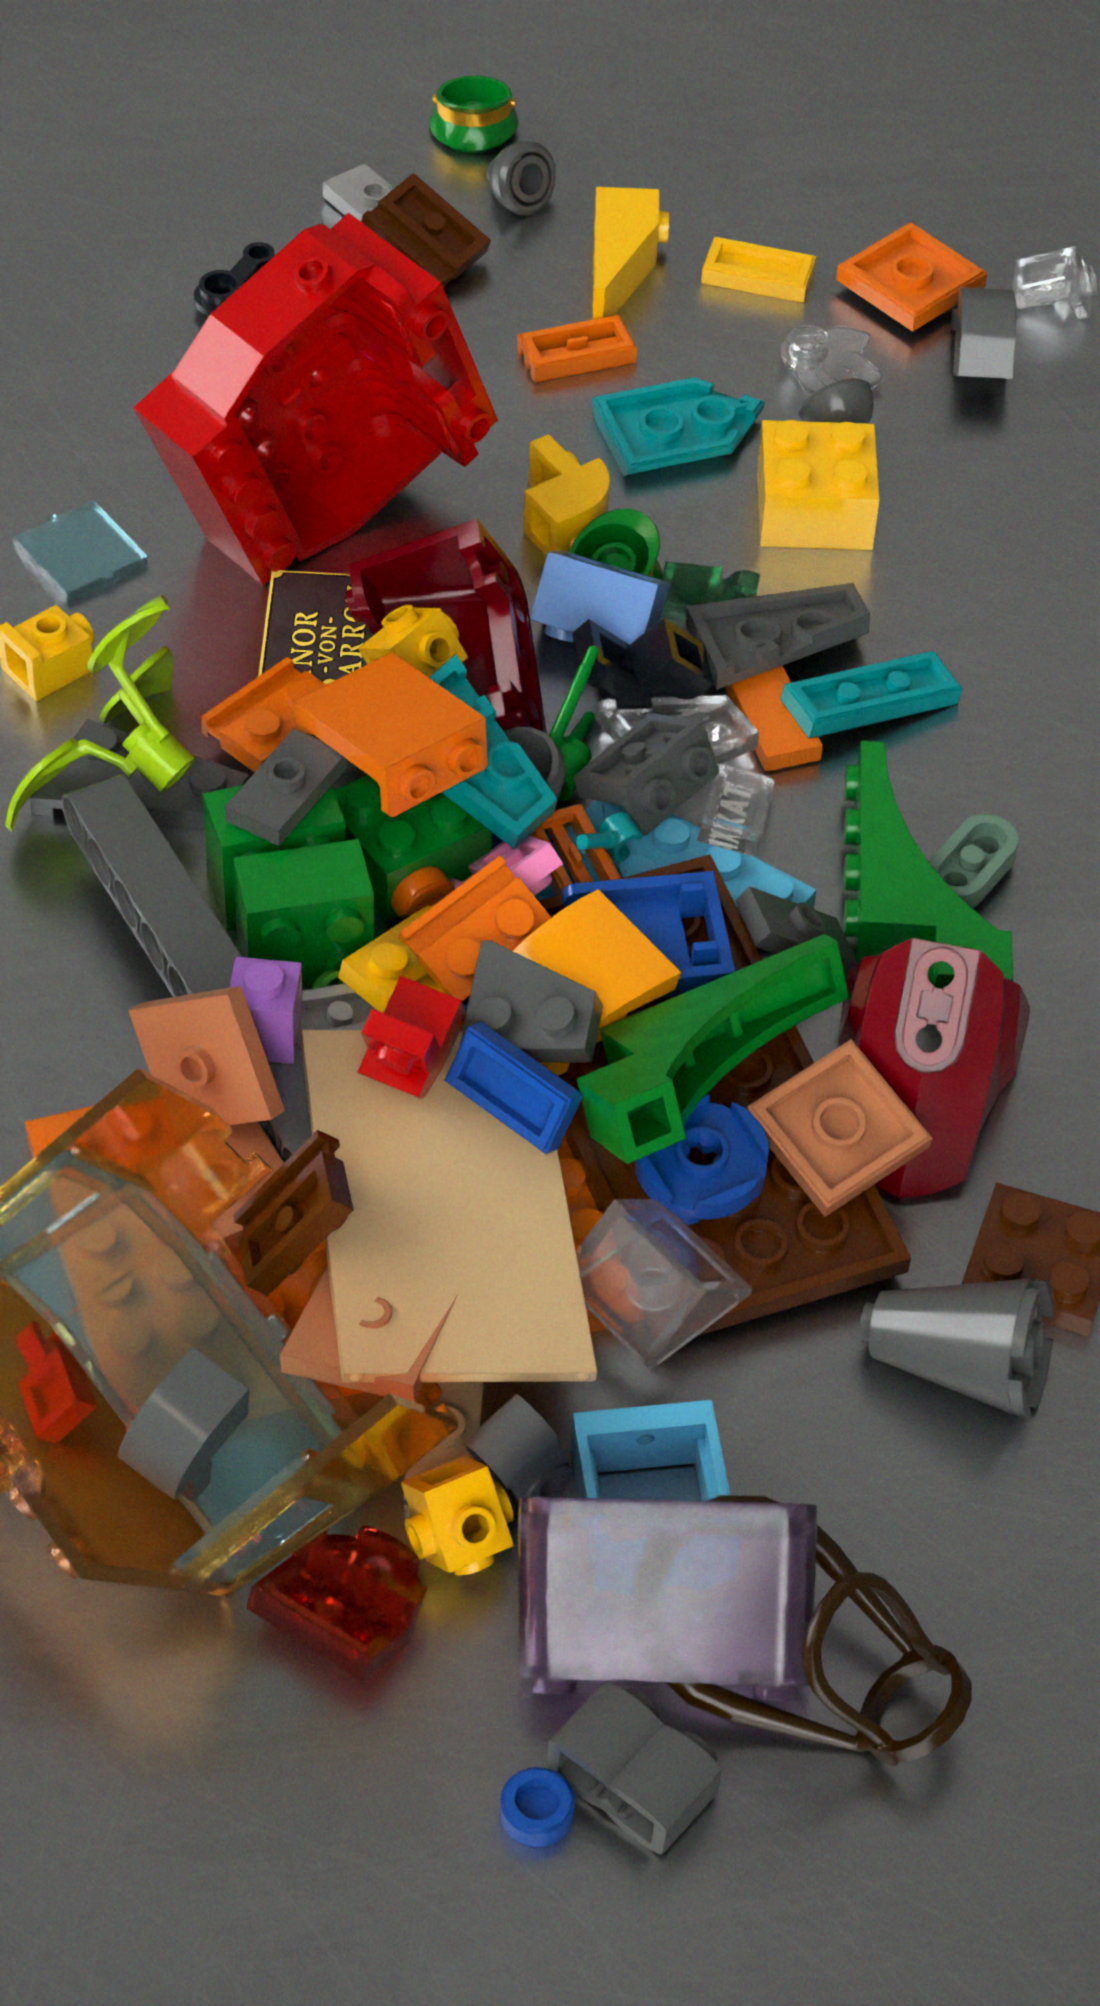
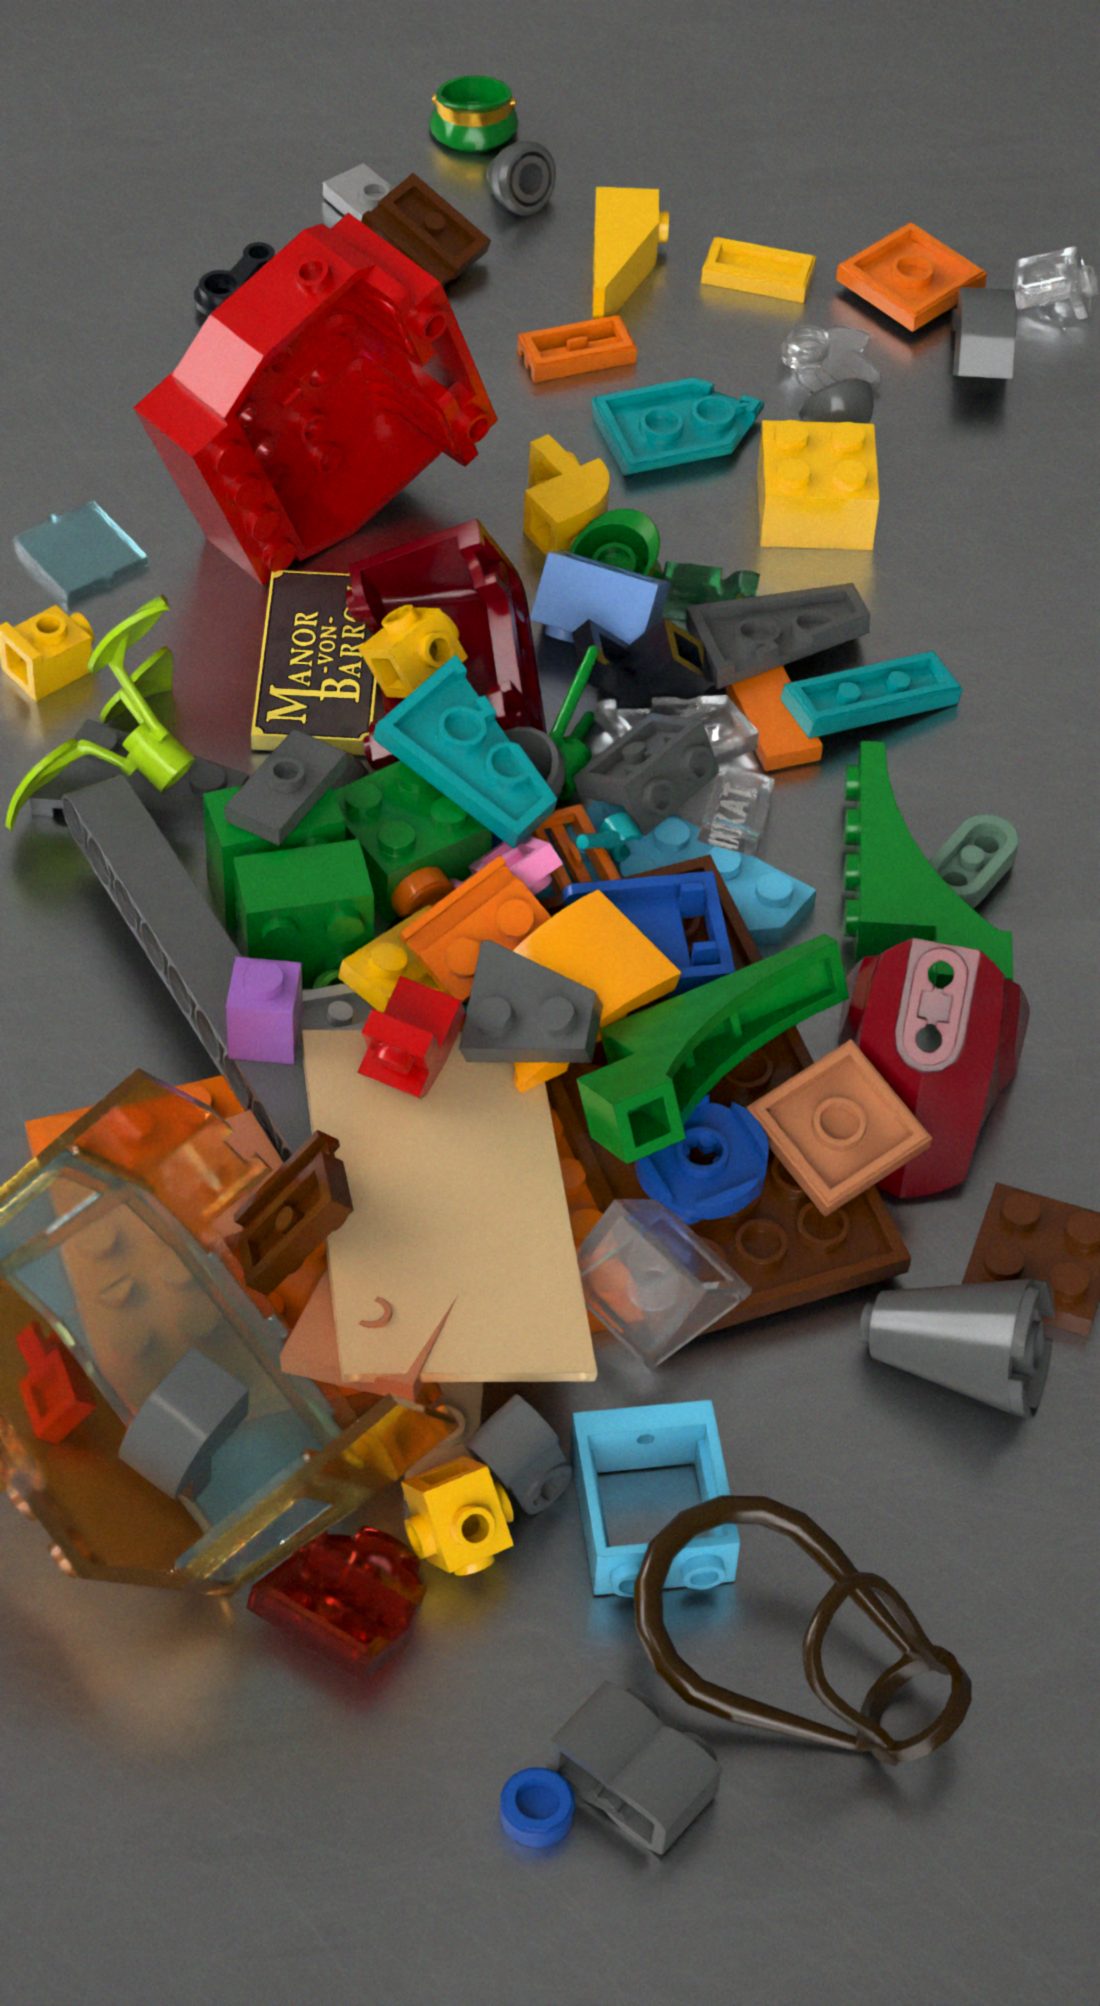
(210, 1052): nougat plate -> none
(259, 714): orange plate -> none
(397, 730): orange panel -> none
(513, 1087): blue tile -> none
(665, 1592): windscreen -> none
(782, 924): dark grey plate -> none

